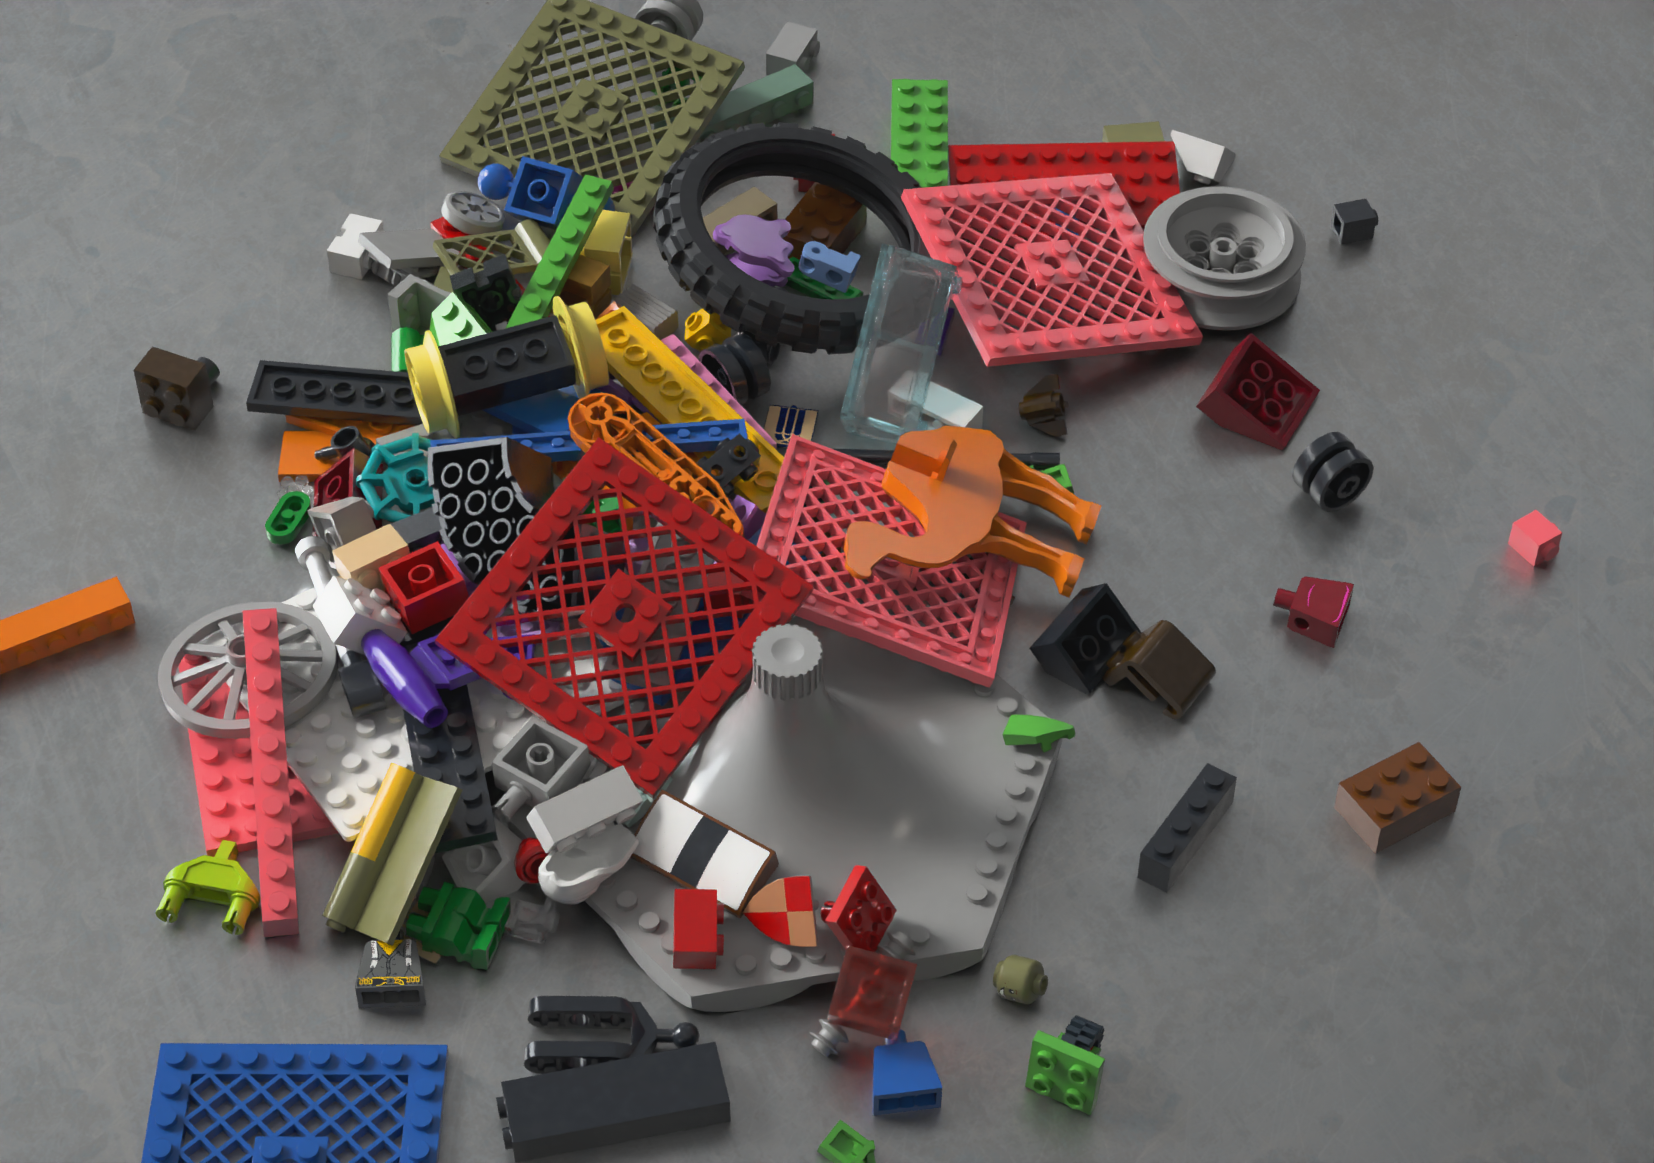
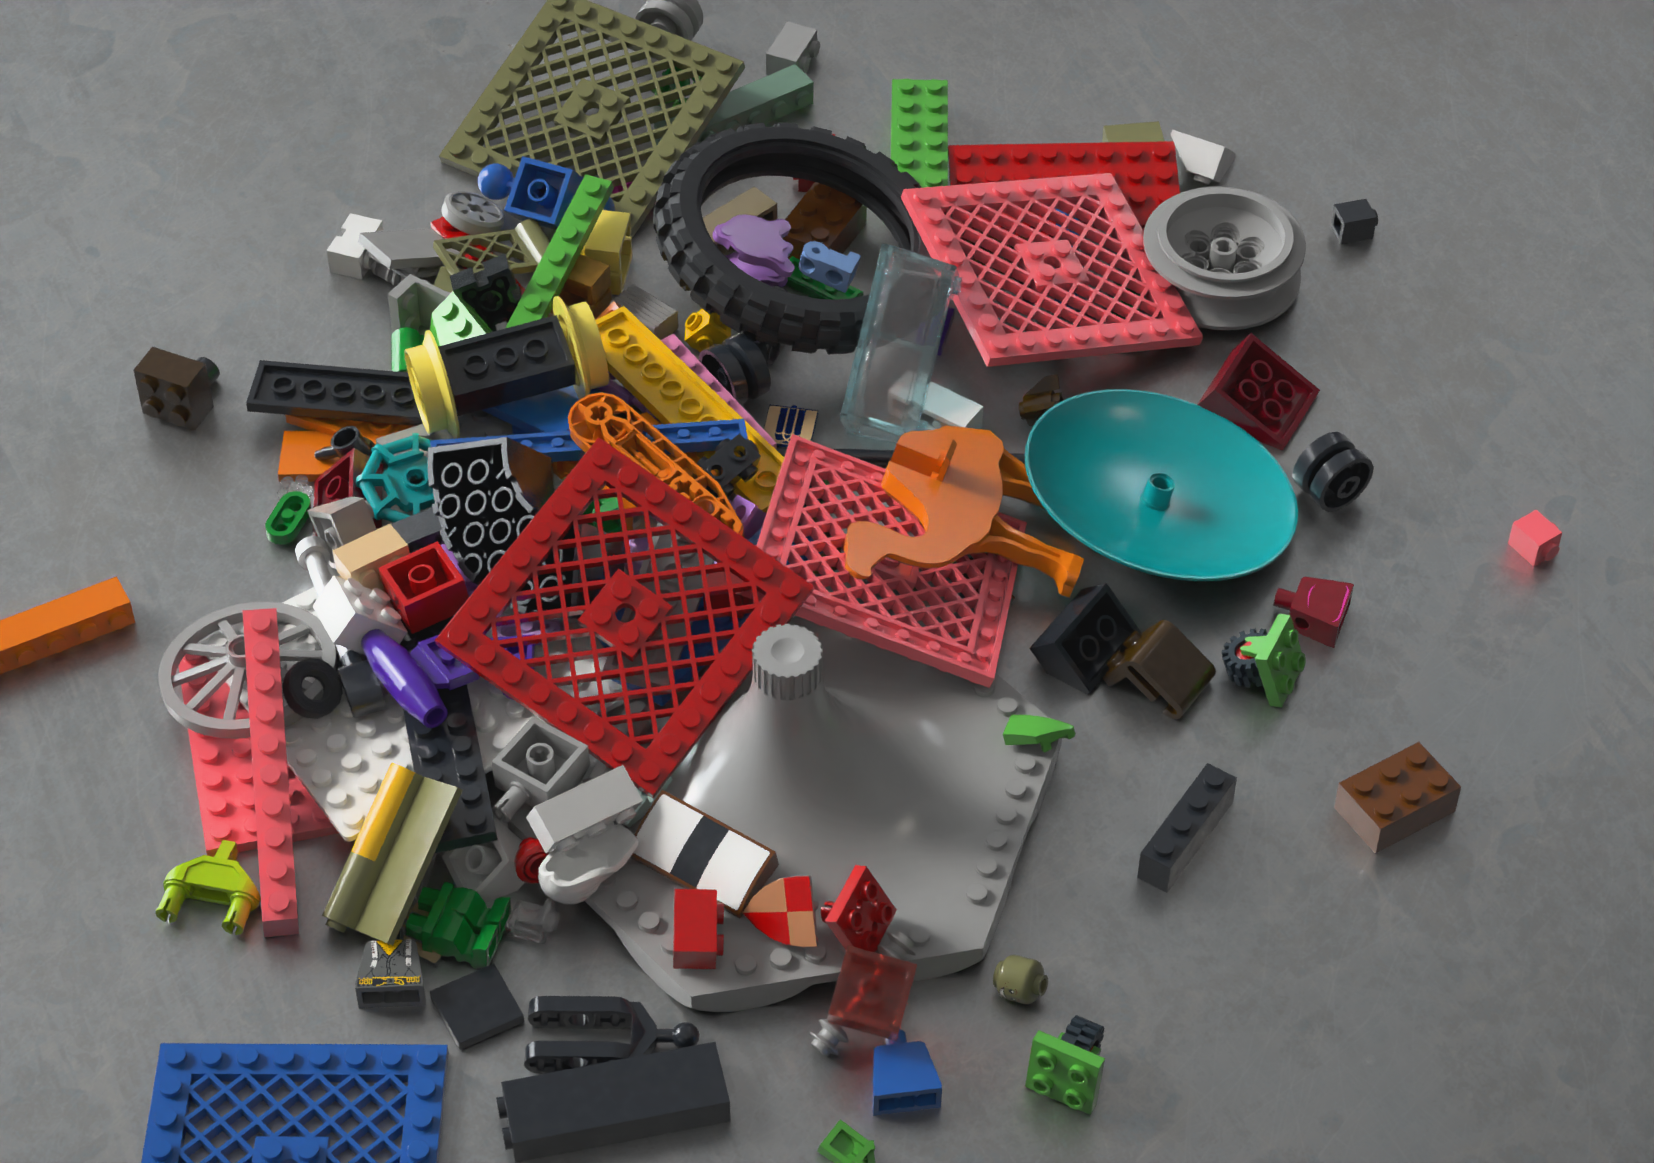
(299, 701): none -> black tyre
(477, 1006): none -> black tile
(1161, 485): none -> teal dish
(1267, 658): none -> bright green plate

